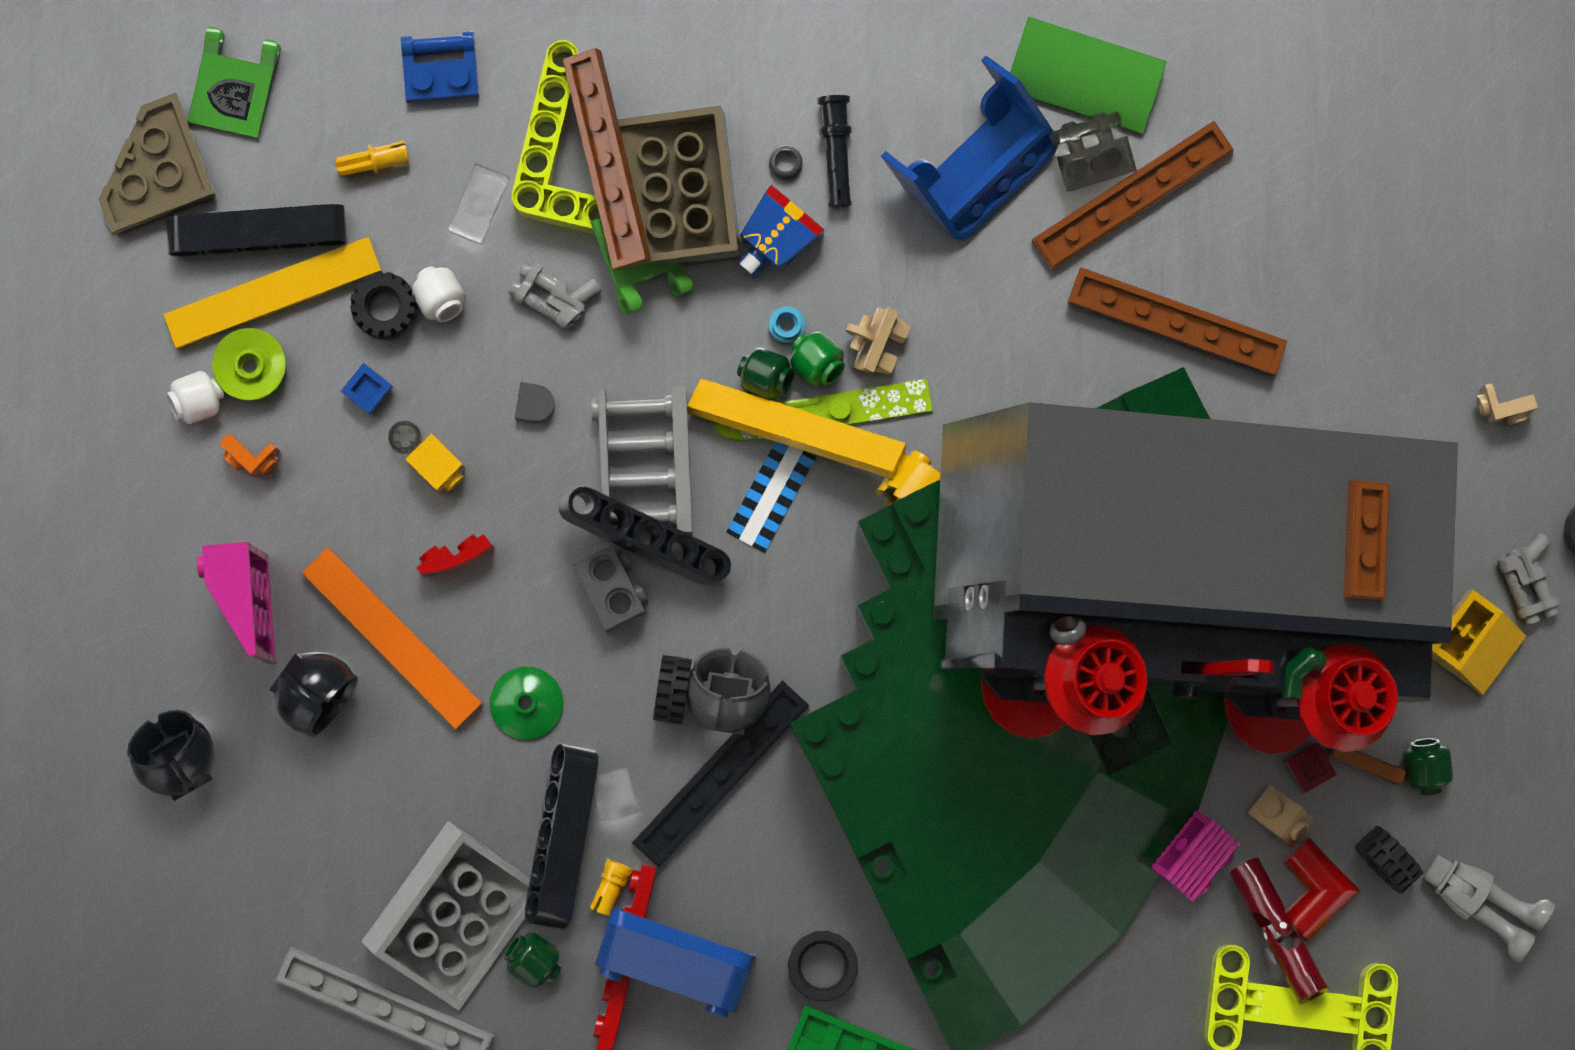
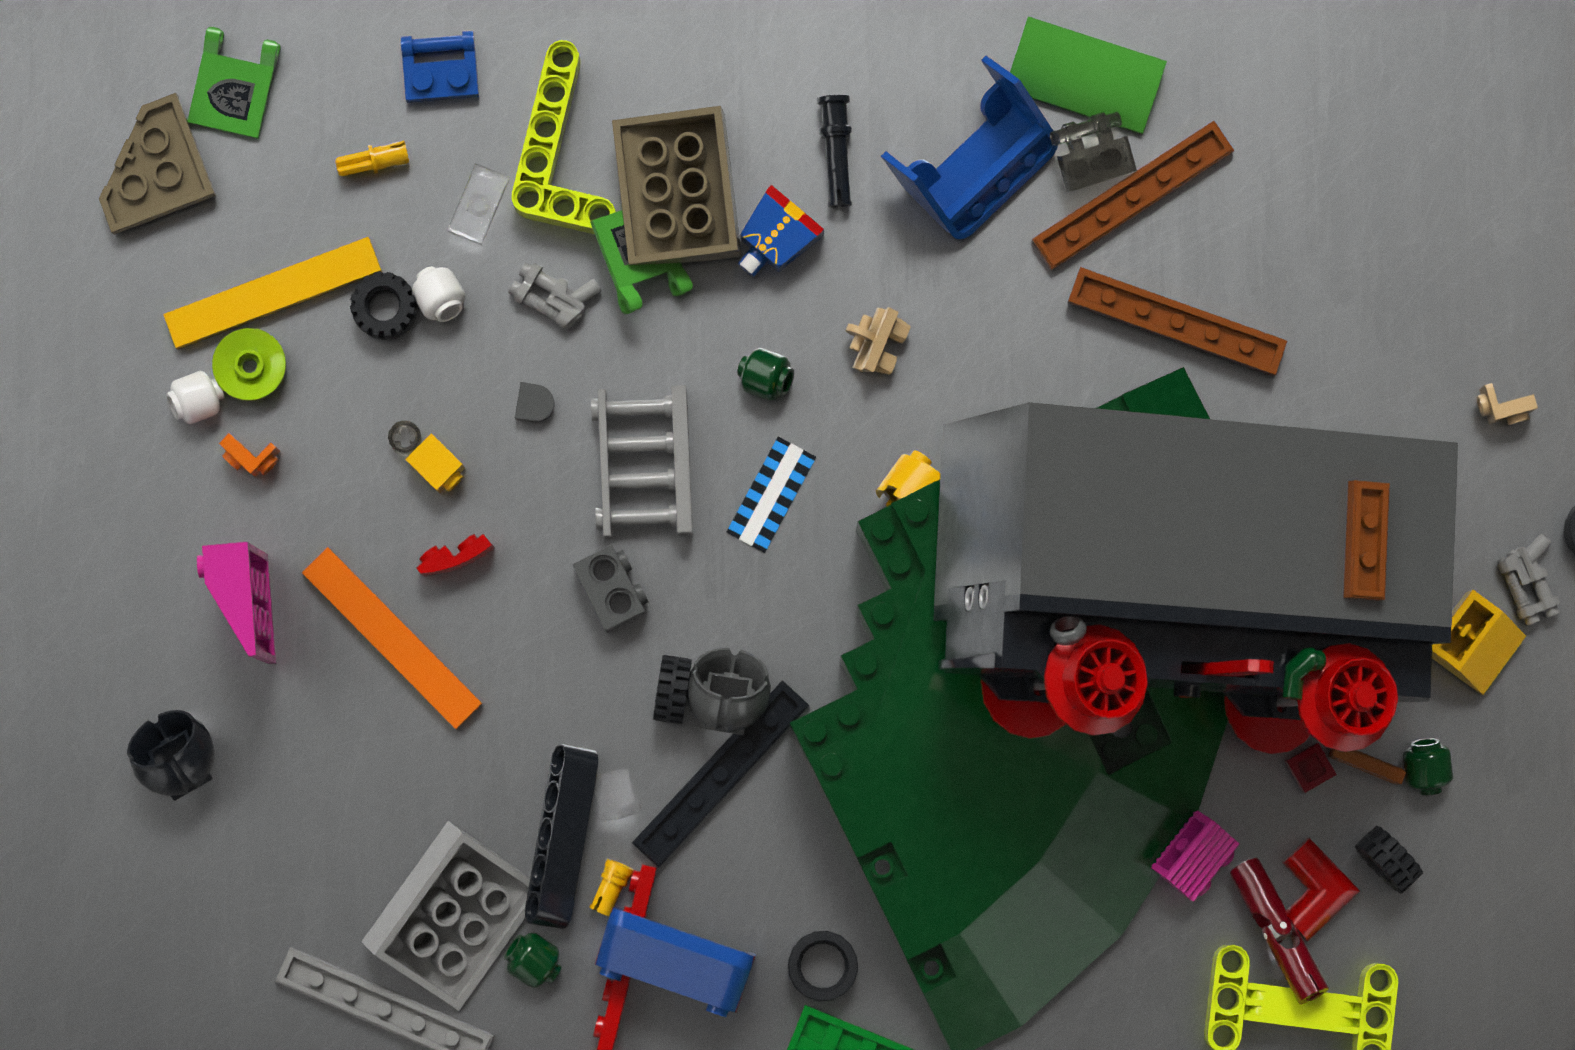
(256, 230): black beam -> none
(311, 690): black piece -> none
(367, 388): blue plate -> none
(543, 713): green dish -> none
(606, 159): plate -> none
(627, 537): black beam -> none
(786, 313): medium azure plate -> none
(787, 174): dark grey piece -> none
(796, 428): yellow tile -> none
(817, 358): green head -> none
(856, 406): lime piece -> none
(1281, 816): tan bracket -> none
(1467, 888): light grey piece -> none

